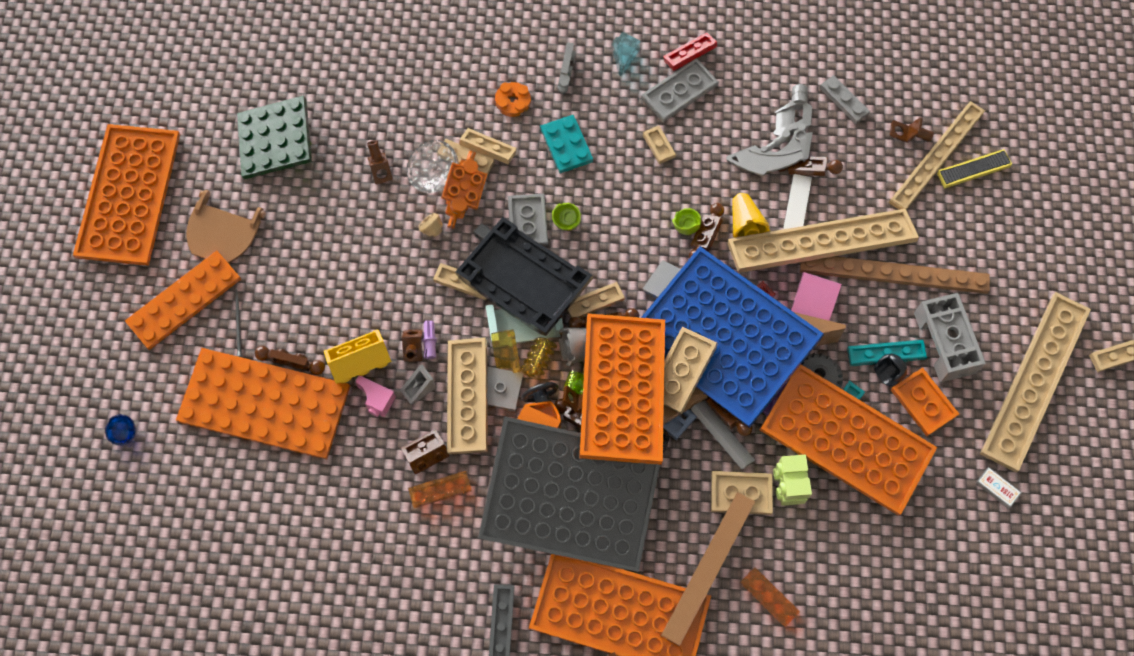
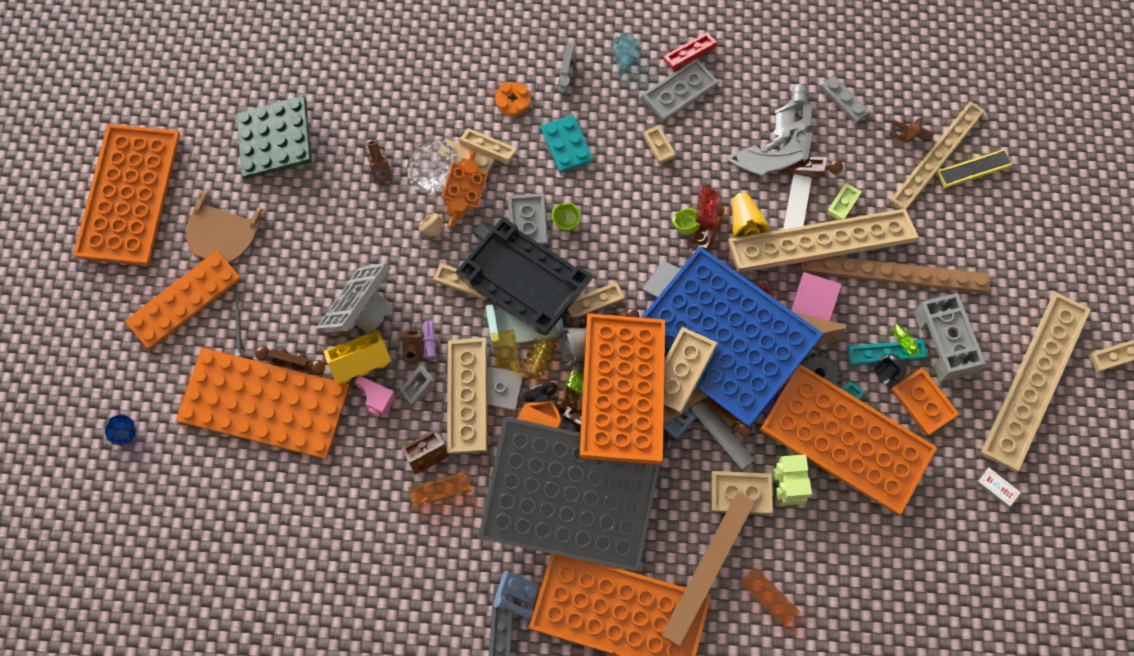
(359, 302): none -> light grey piece
(519, 589): none -> sand blue plate
(707, 207): none -> clear red plate
(844, 202): none -> yellowish green plate
(905, 339): none -> clear neon green axle

